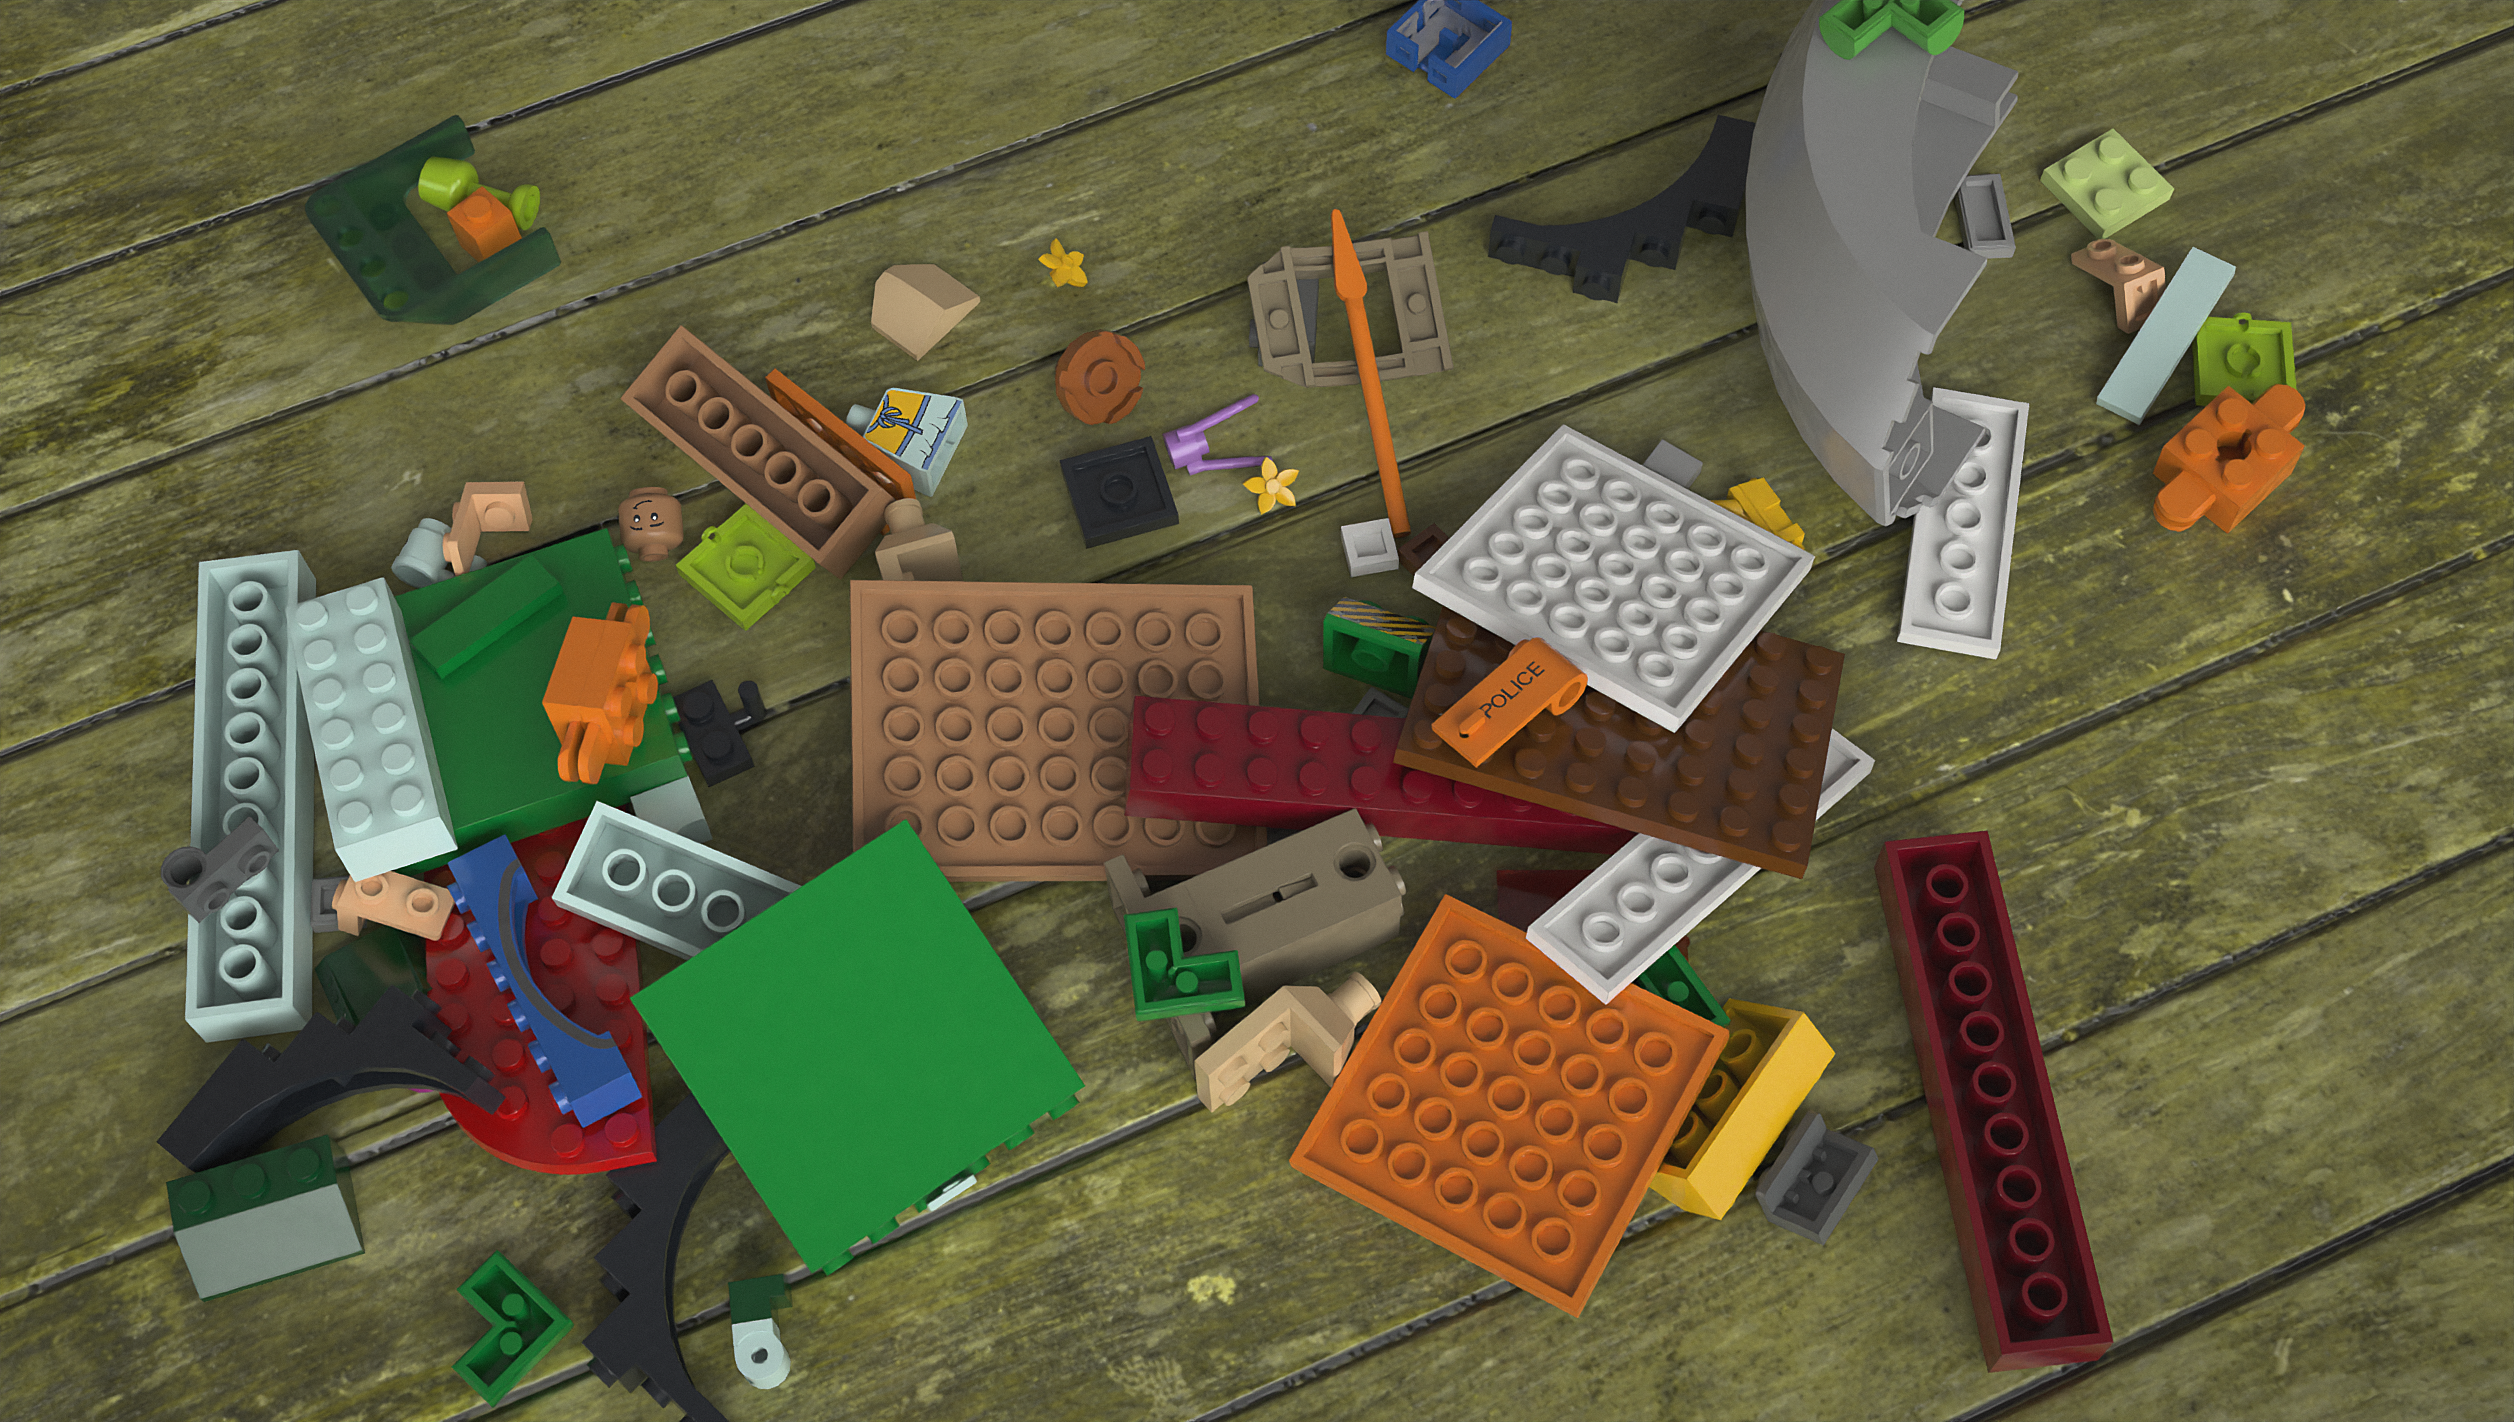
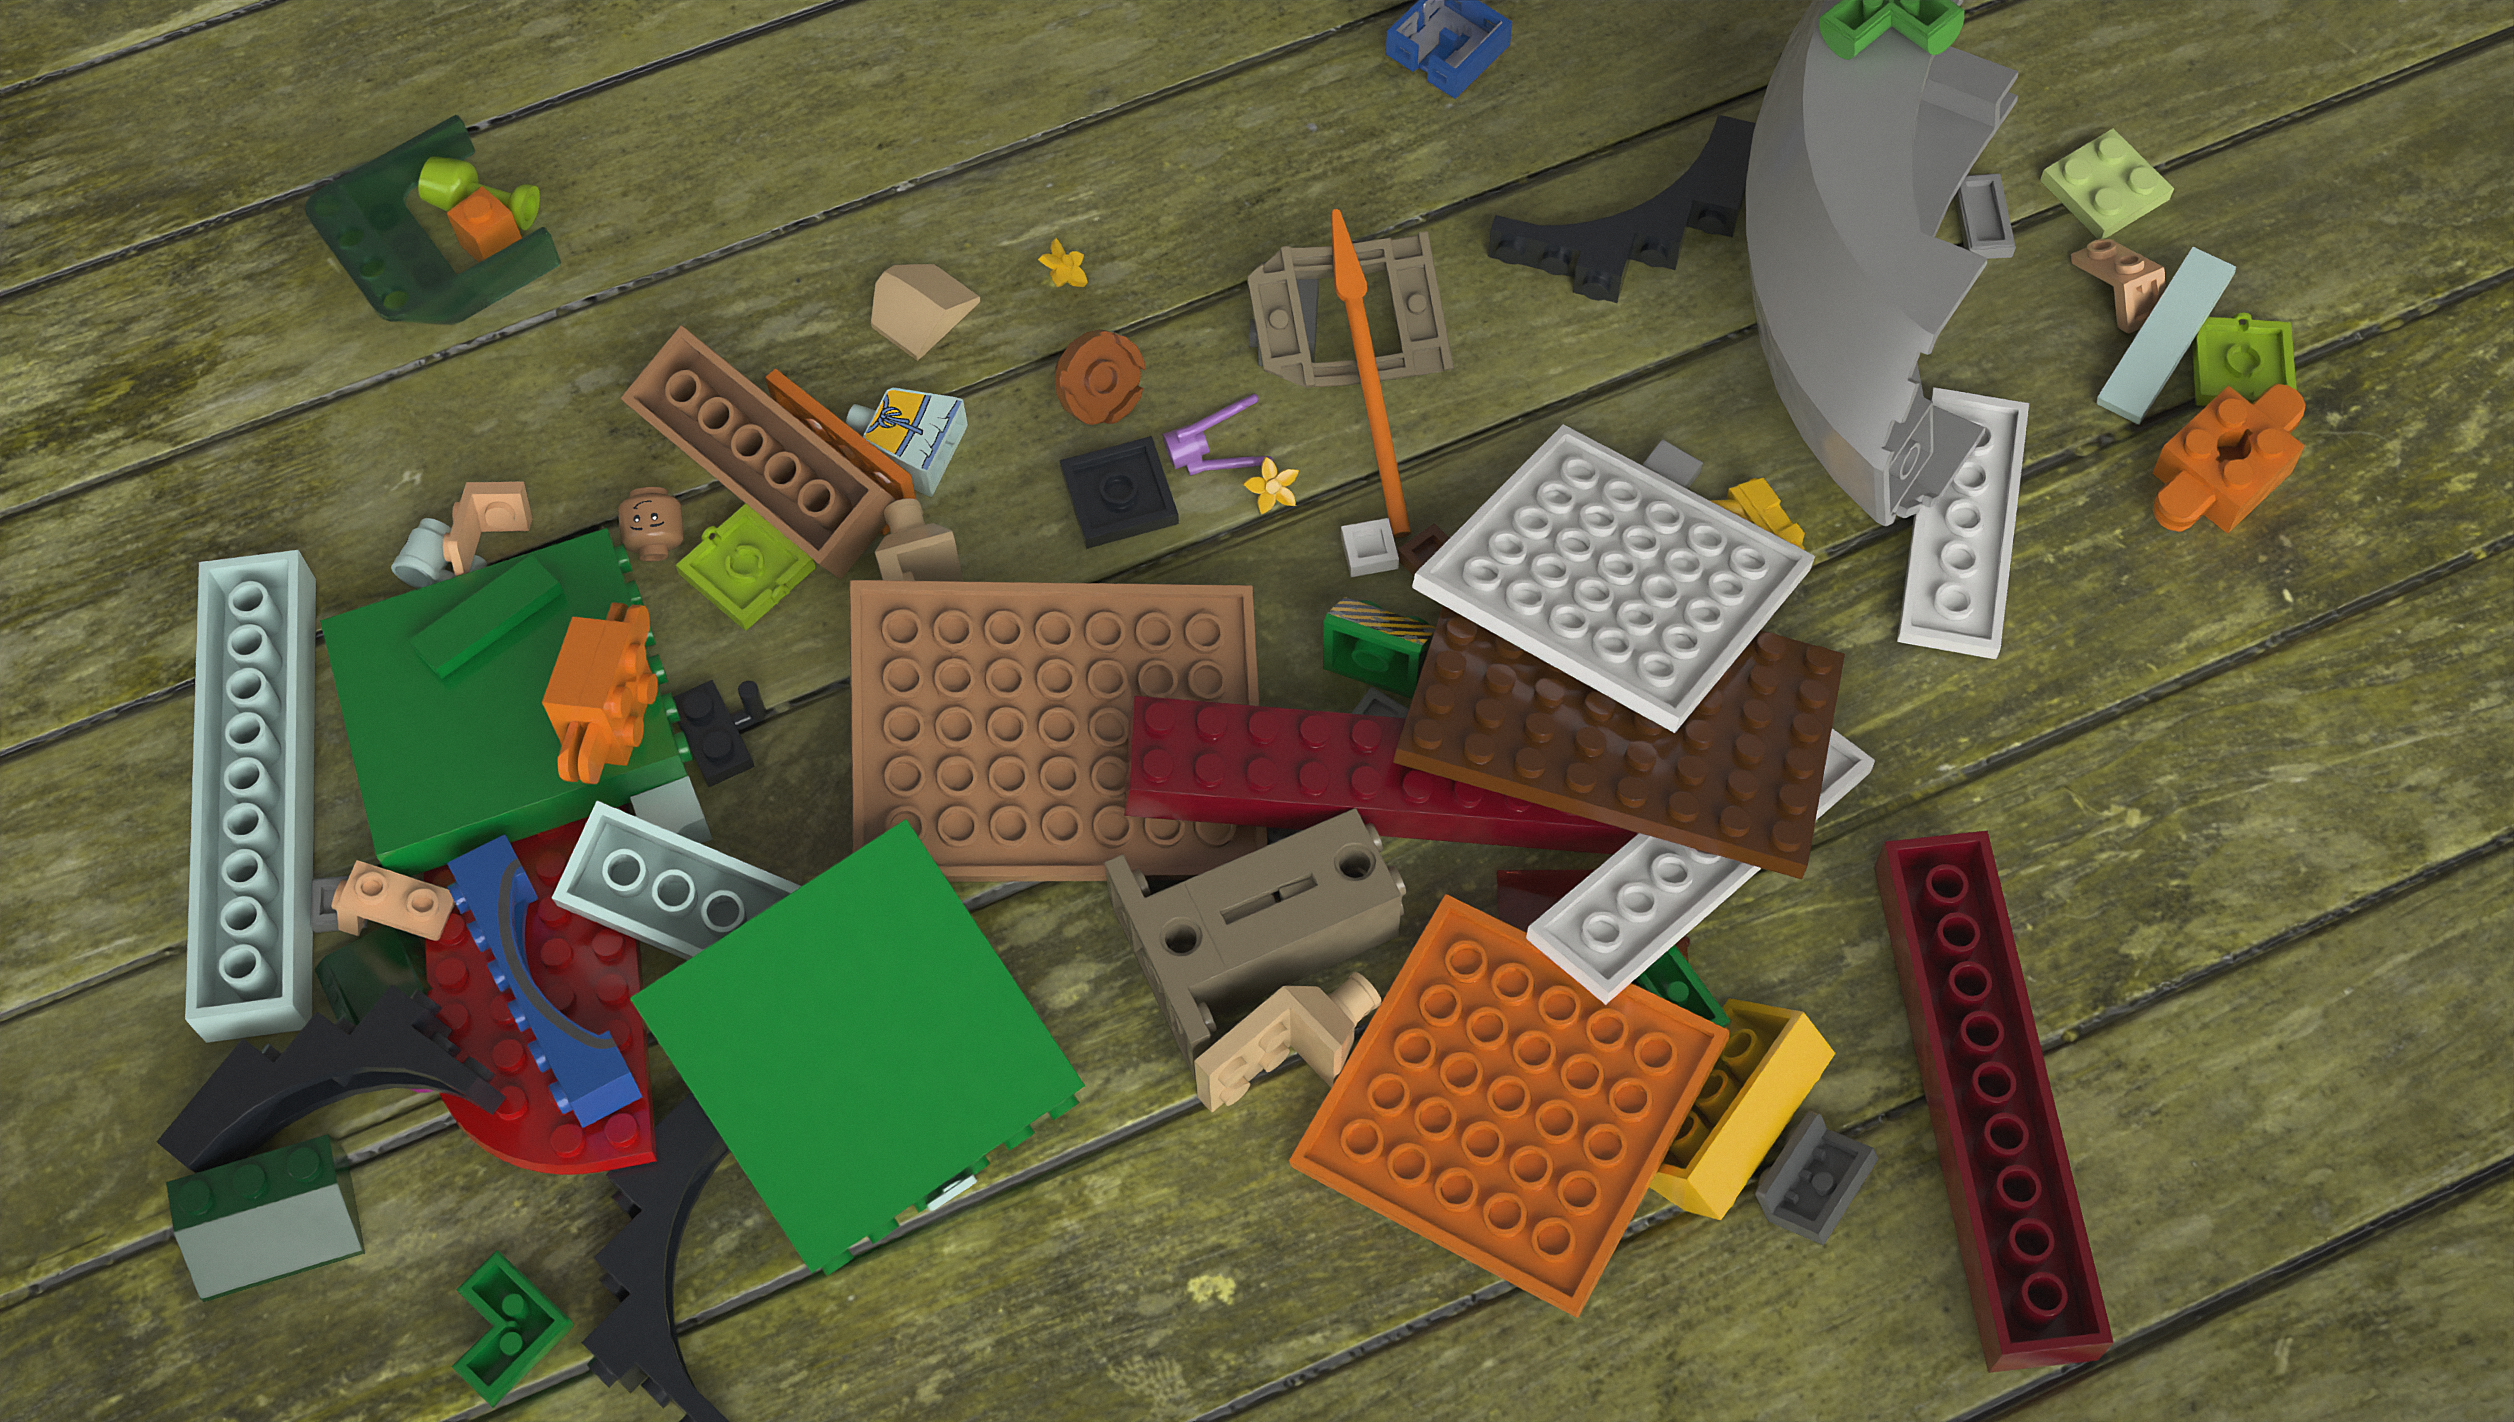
(222, 870): dark grey plate -> none
(369, 730): light aqua brick -> none
(756, 1328): leg -> none
(1176, 985): green brick -> none
(1509, 698): orange door -> none

